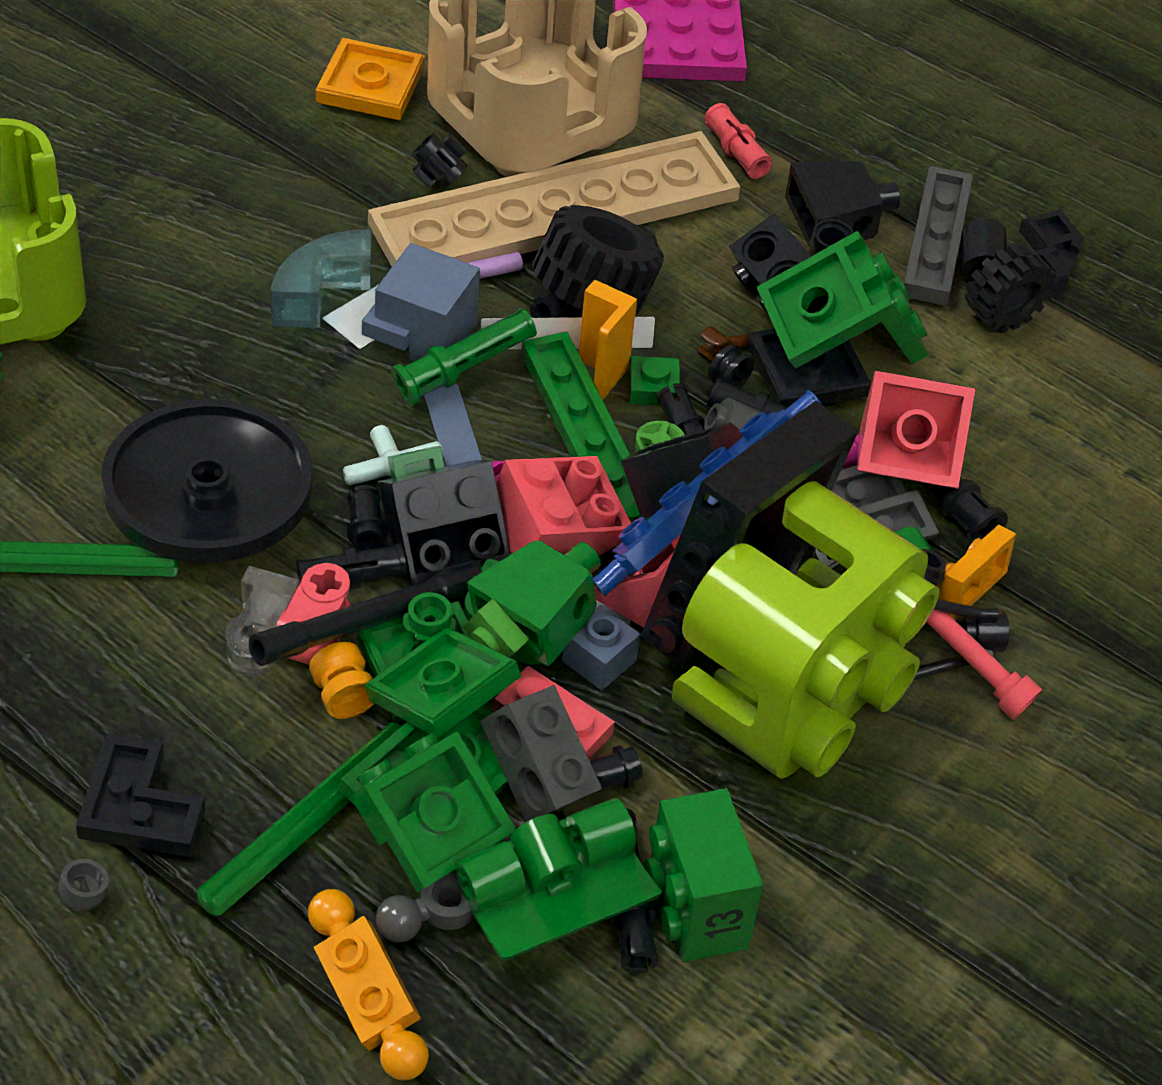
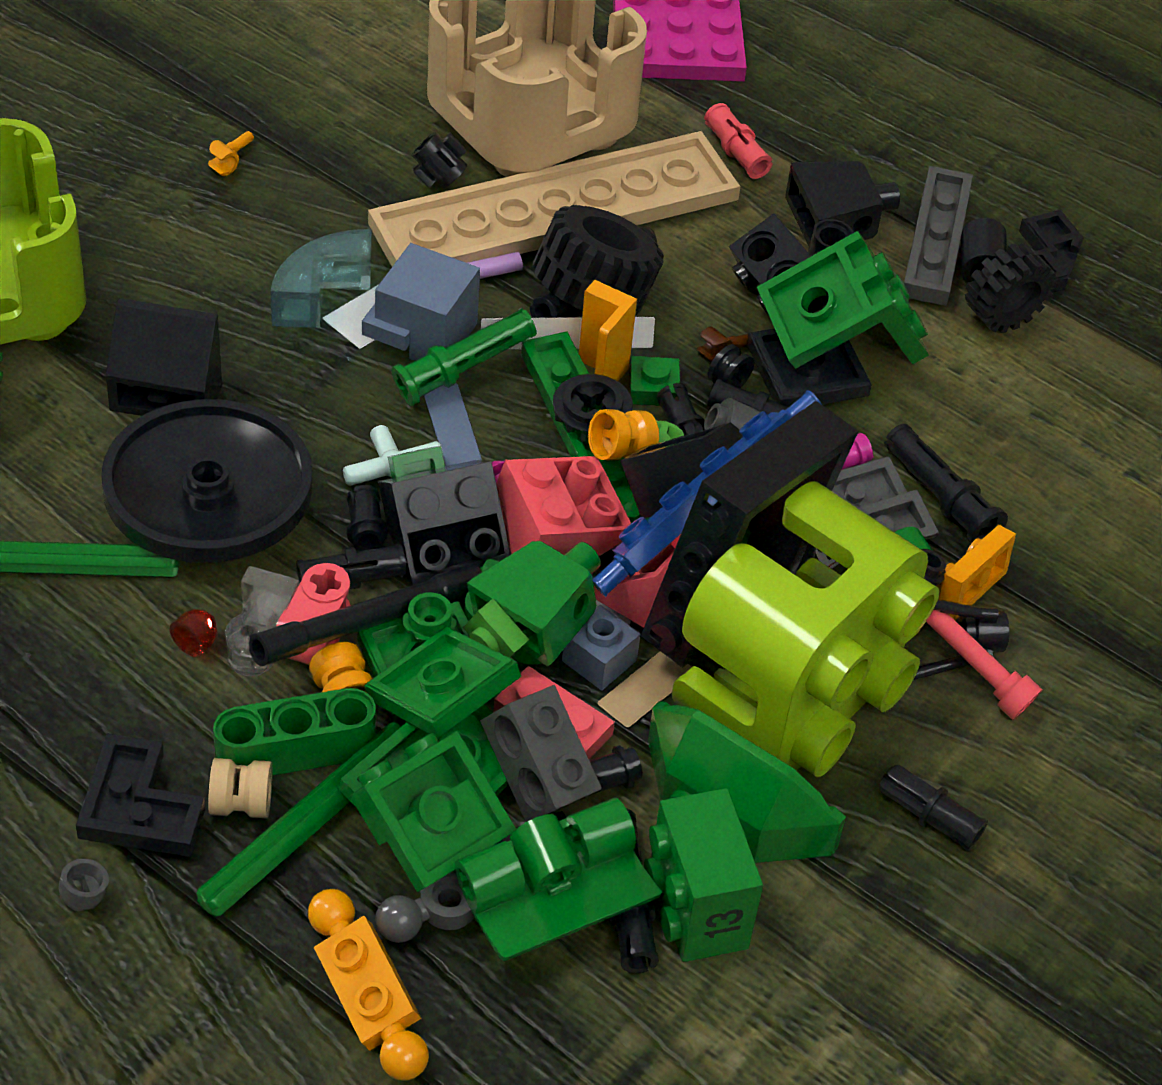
(161, 357): none -> black slope
(194, 632): none -> clear red hinge
(226, 155): none -> light orange hand
(253, 791): none -> tan wheel
(297, 730): none -> green beam
(370, 78): light orange plate -> none
(588, 391): none -> black gear
(620, 434): none -> light orange wheel
(642, 689): none -> tan sticker
(773, 802): none -> green wedge
(915, 429): coral slope -> none
(933, 806): none -> black axle

